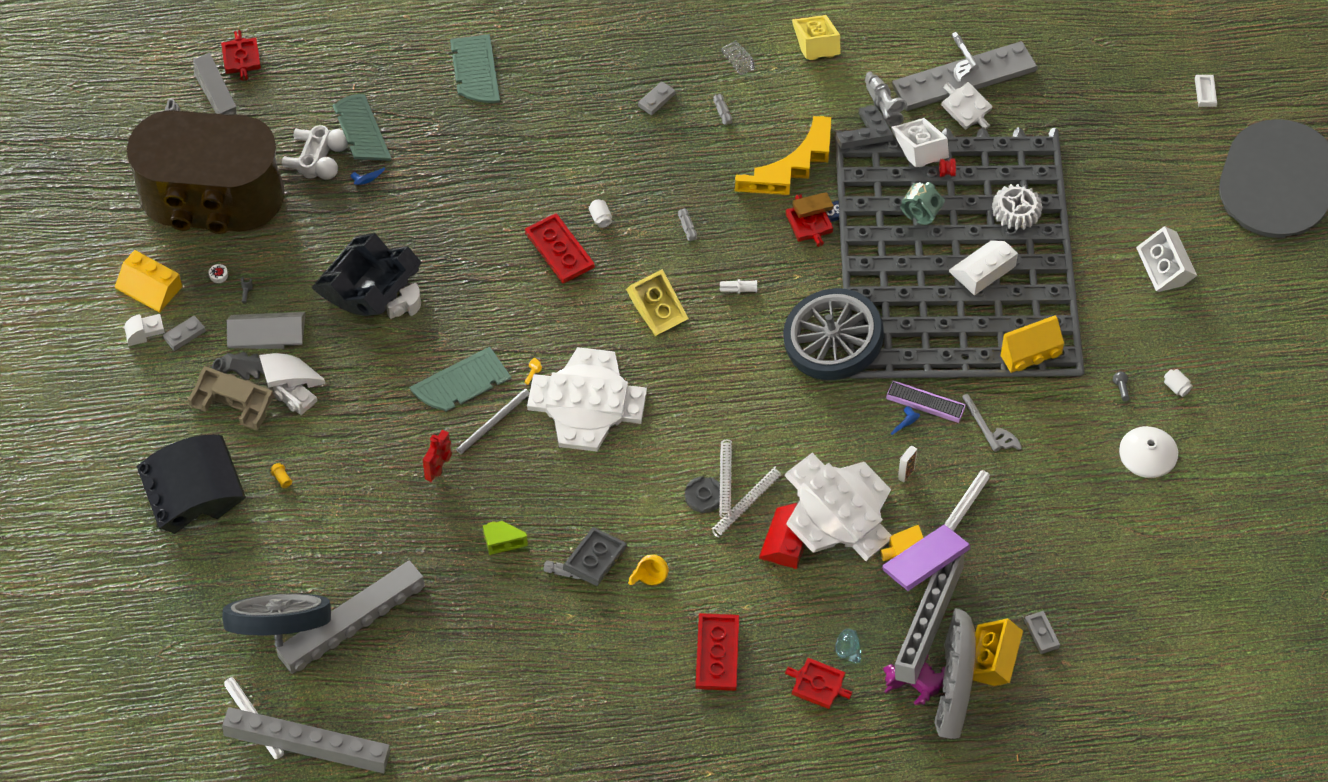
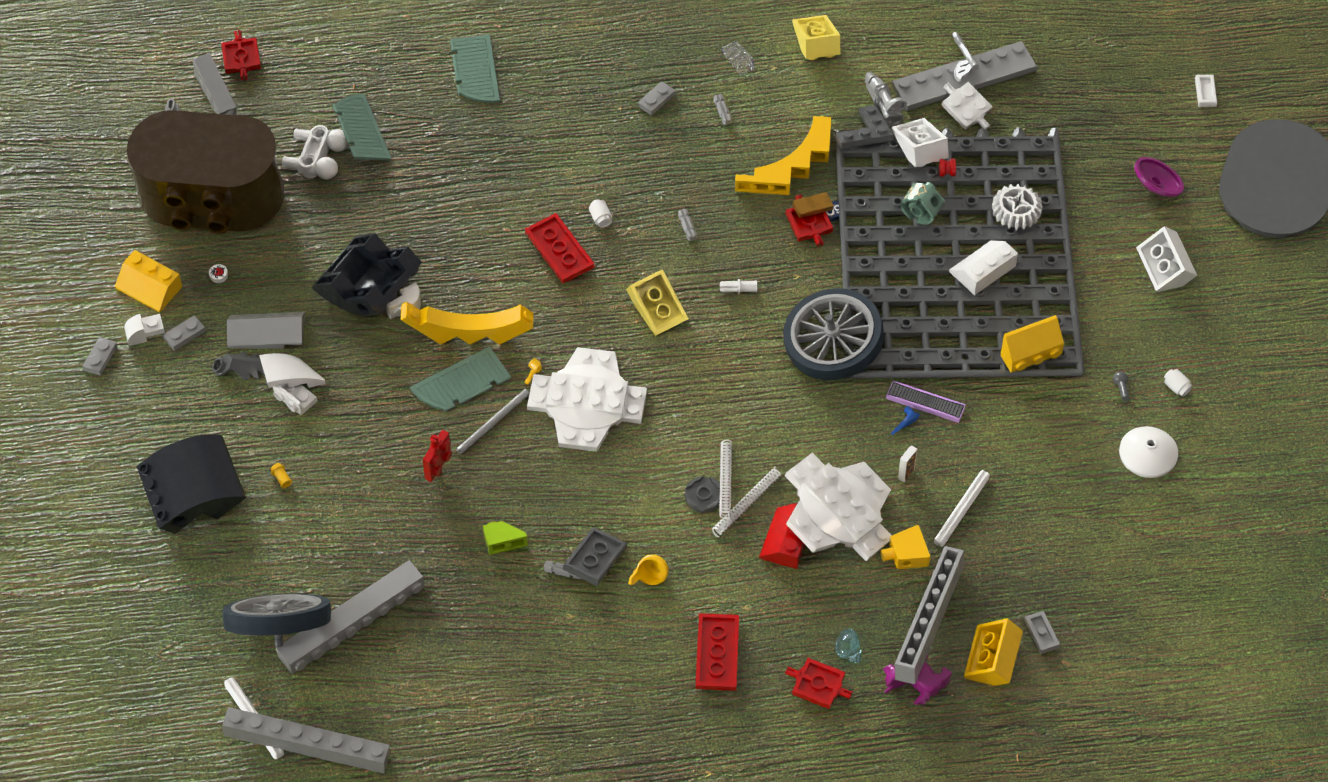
(99, 356): none -> light grey plate
(232, 392): dark tan bracket -> none
(246, 286): dark grey hand -> none
(360, 180): blue bar -> none
(444, 325): none -> yellow arch
(926, 557): tile -> none
(958, 675): light grey brick -> none
(991, 437): light grey piece -> none
(1158, 177): none -> magenta dish

